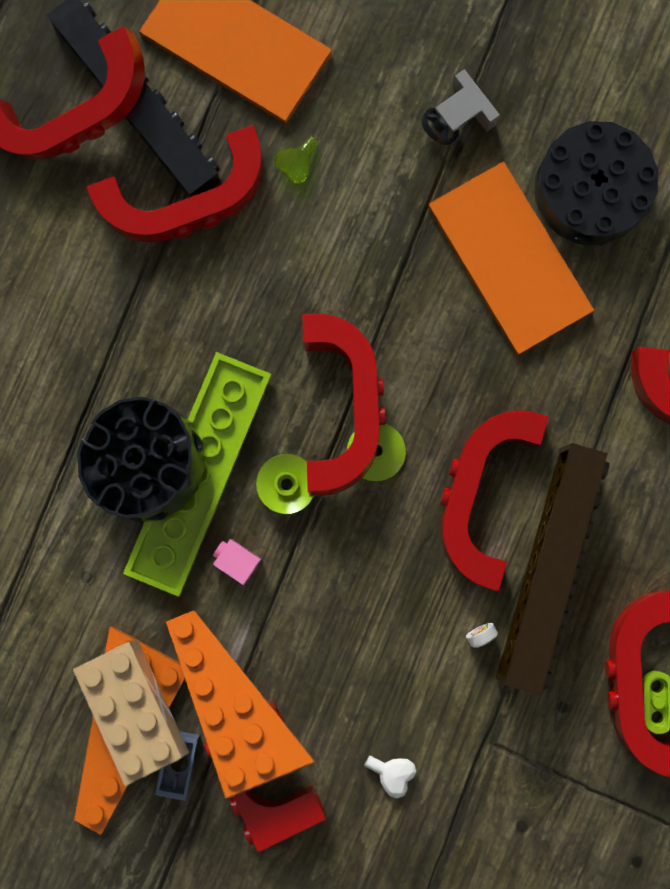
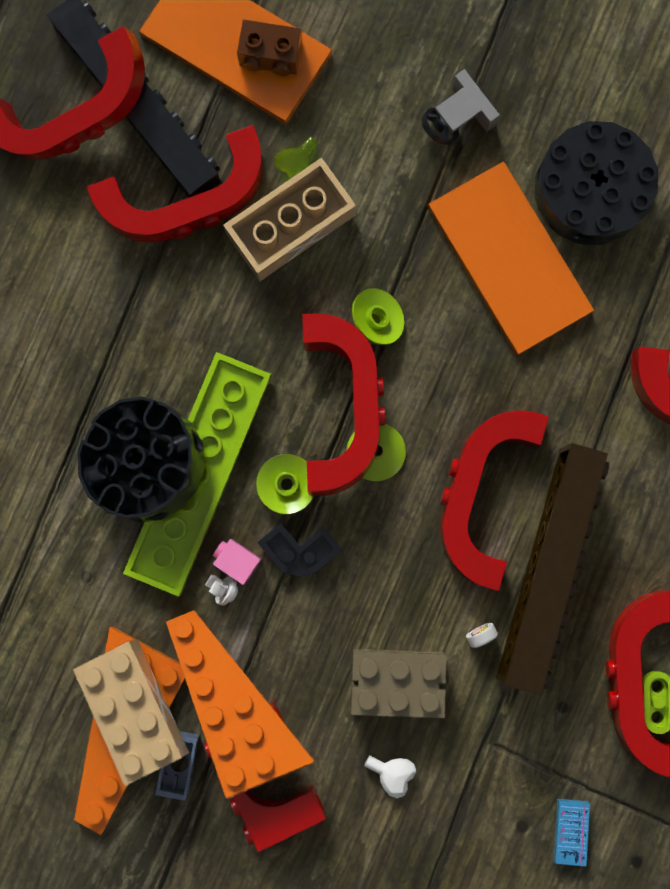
(224, 590): none -> white plate
(269, 47): none -> reddish brown brick
(290, 219): none -> tan brick
(299, 559): none -> black plate
(385, 311): none -> lime dish
(398, 683): none -> dark tan piece
(571, 832): none -> dark azure tile

